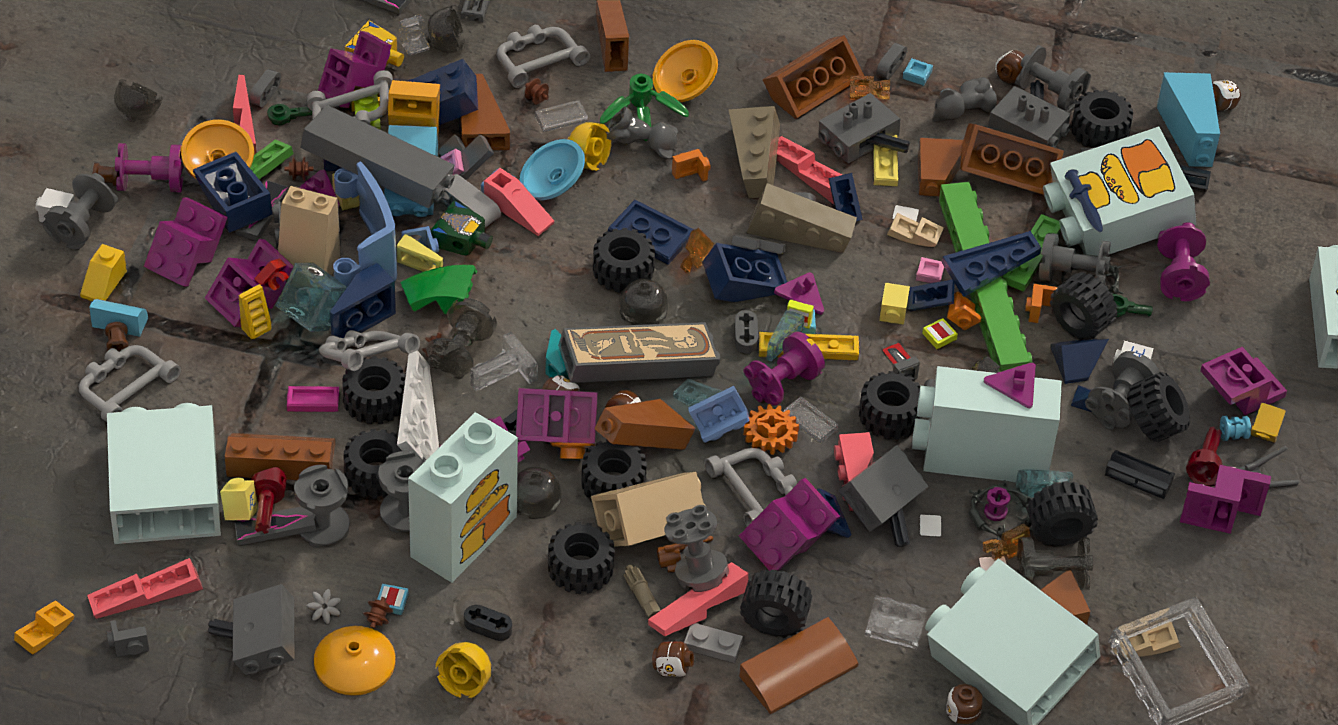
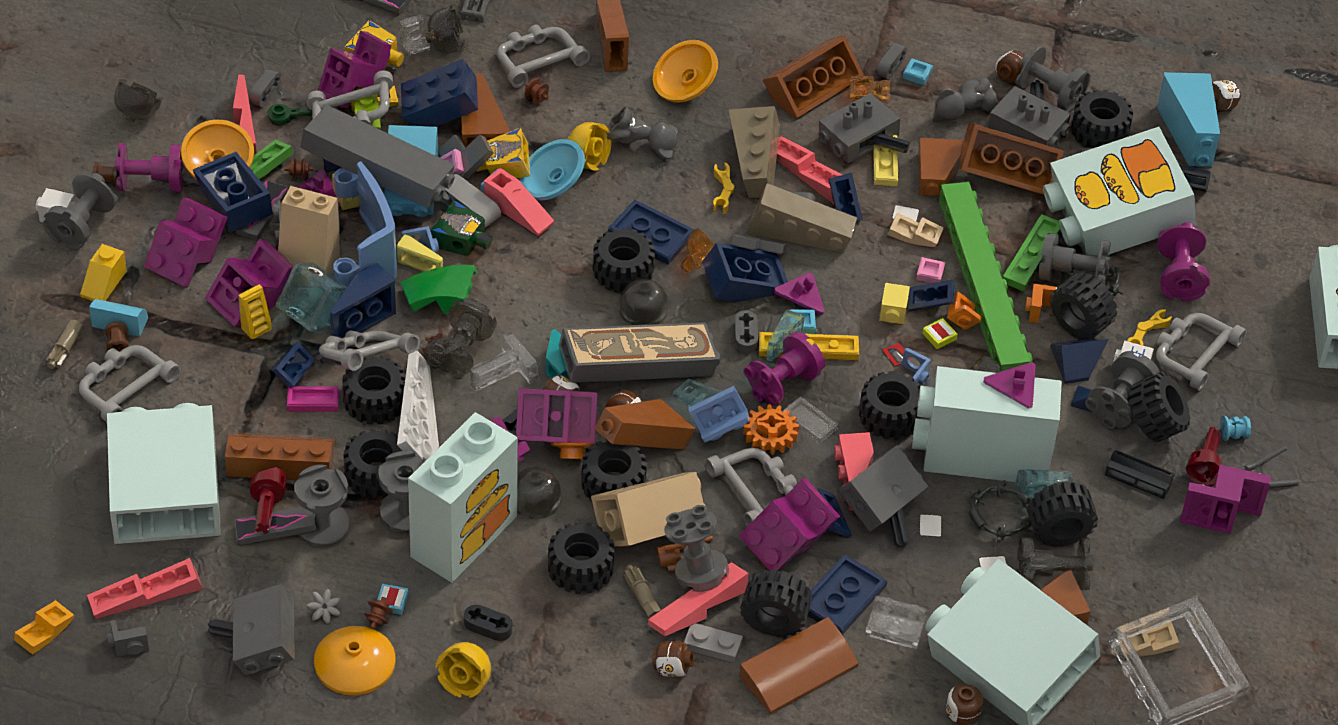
(64, 344): none -> dark tan piece
(239, 499): light yellow brick -> none
(271, 272): red tile -> none
(293, 364): none -> dark blue slope
(414, 104): light orange slope -> none
(509, 154): none -> yellow torso
(561, 116): clear tile -> none
(640, 95): green plant -> none
(690, 163): orange bracket -> none
(728, 187): none -> yellow piece
(804, 309): neon yellow tile -> none
(845, 593): none -> dark blue tile
(909, 367): dark grey tile -> none
(922, 371): none -> medium blue bracket
(987, 262): dark blue wing -> none
(992, 497): magenta bush -> none
(1008, 544): clear orange plate -> none
(1081, 193): dark blue sword -> none
(1124, 306): dark green plate -> none
(1155, 322): none -> yellow piece
(1180, 328): none -> light grey bar
(1243, 380): magenta bracket -> none
(1268, 422): yellow bracket -> none

